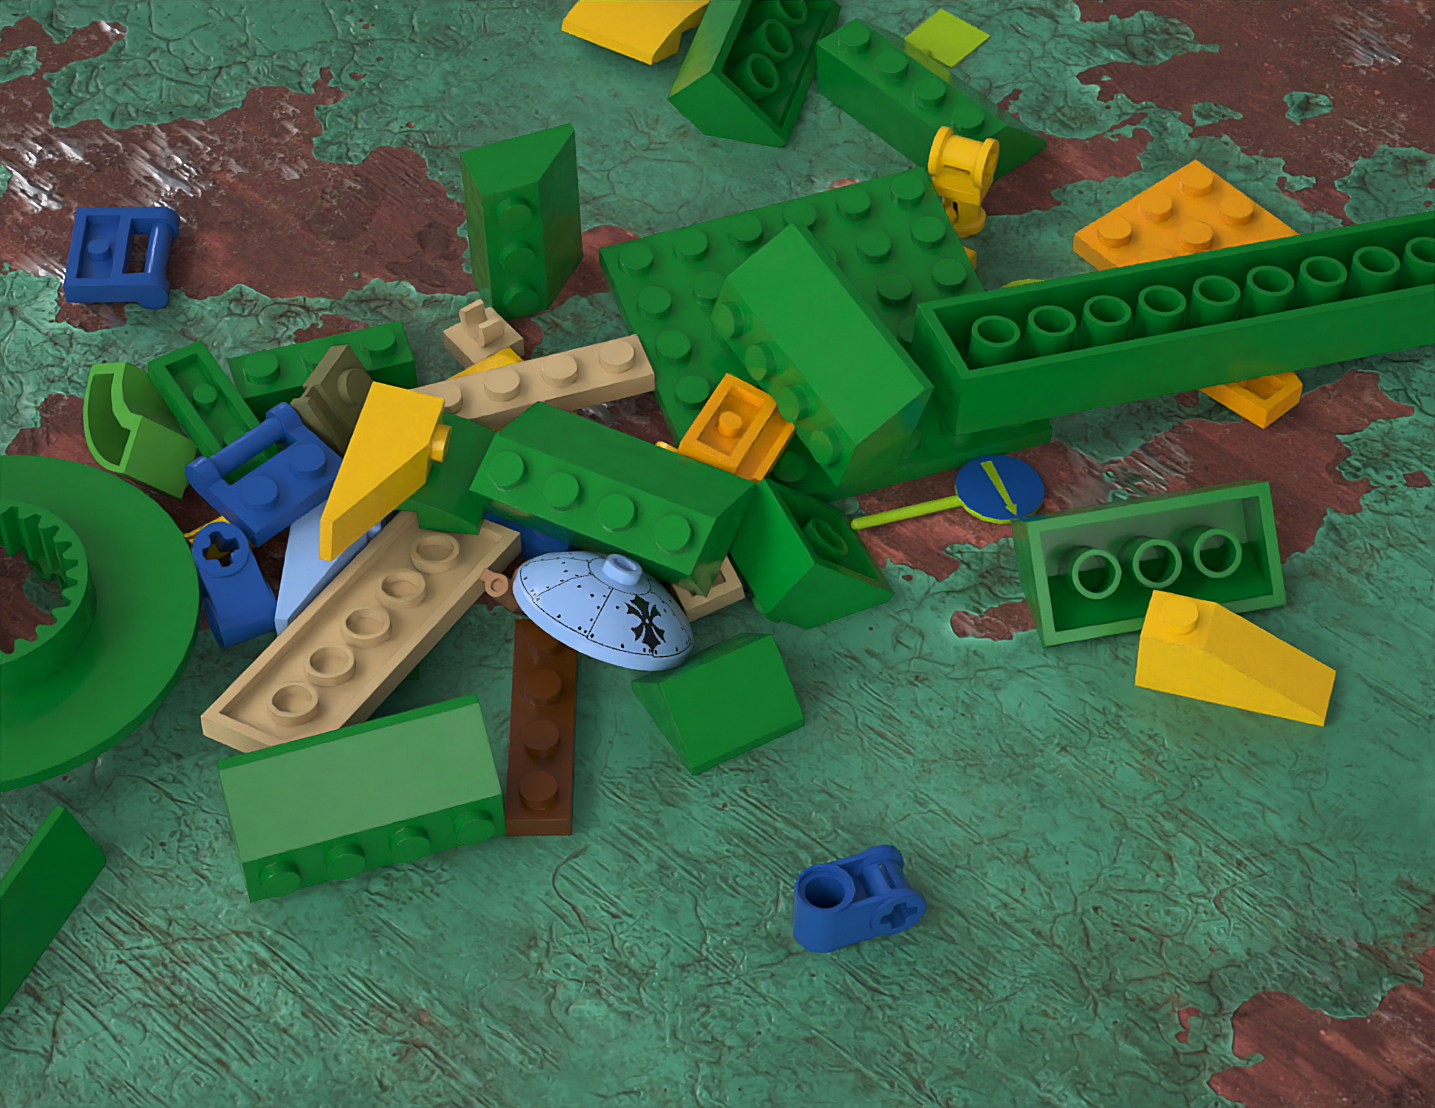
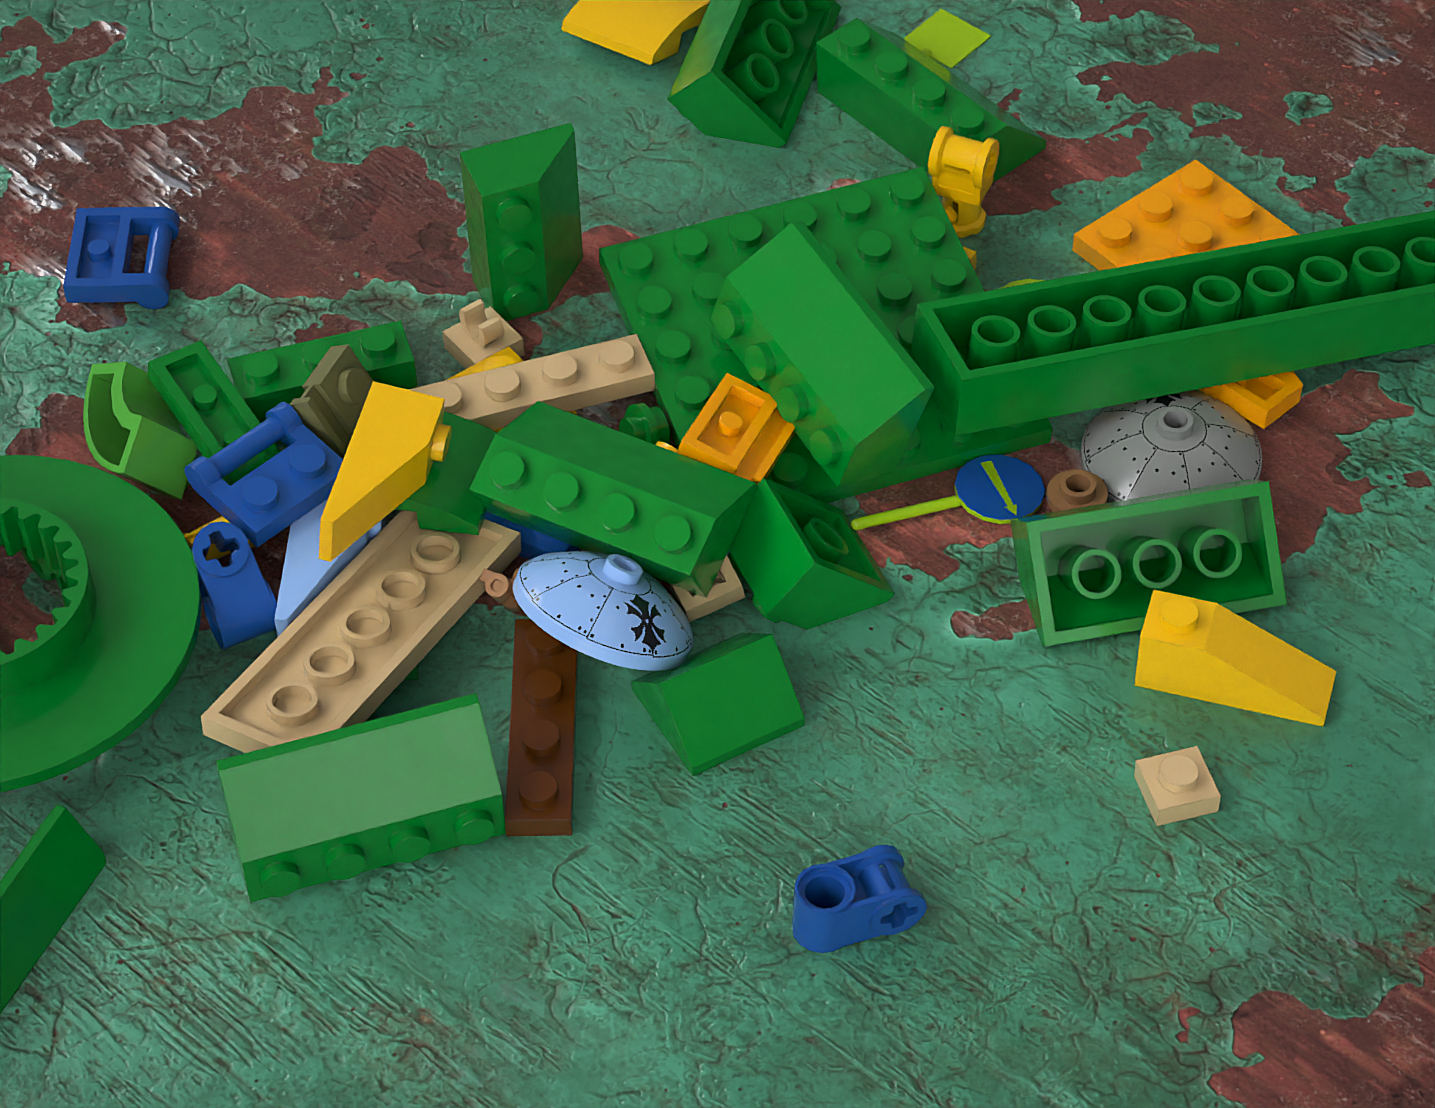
(645, 423): none -> green plate
(1075, 490): none -> medium nougat plate
(1169, 446): none -> light grey dish
(1177, 786): none -> tan plate

